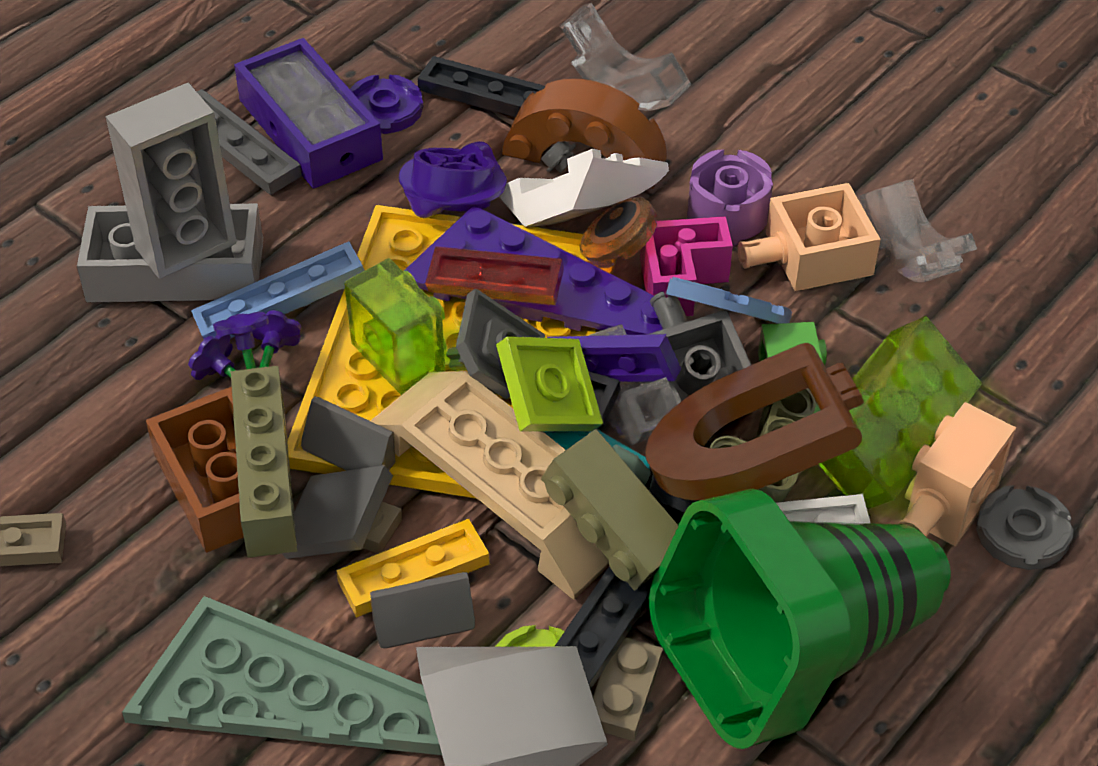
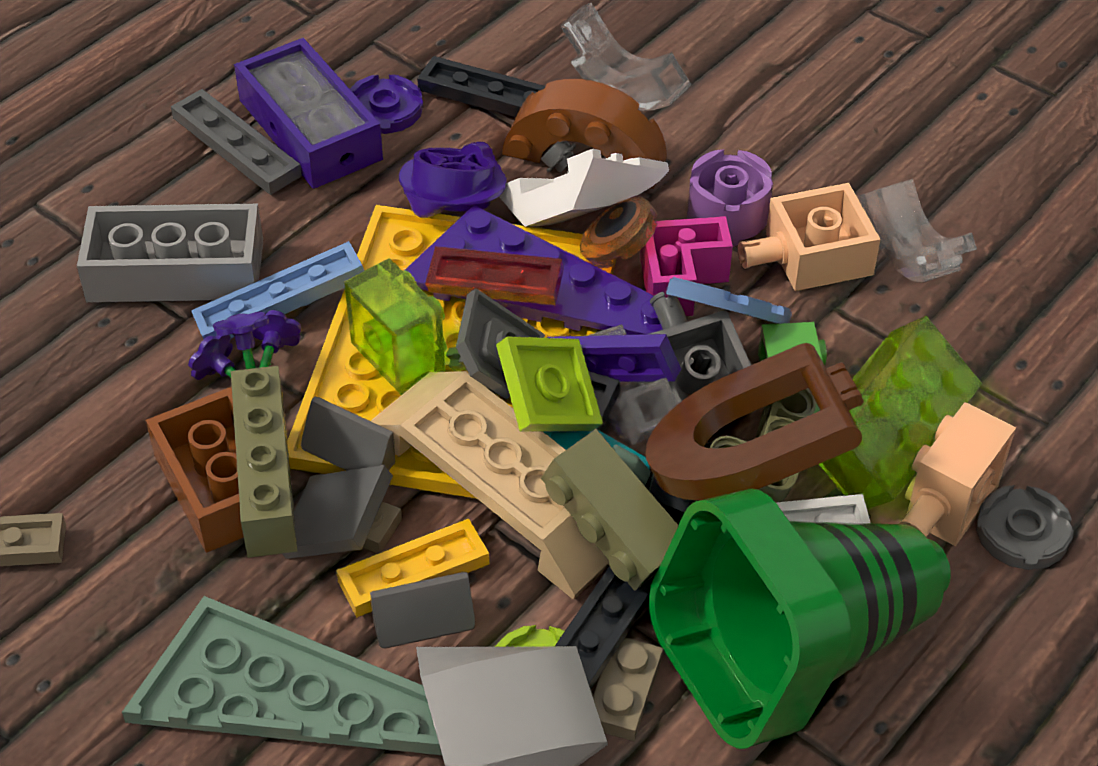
(172, 179): light grey brick -> none

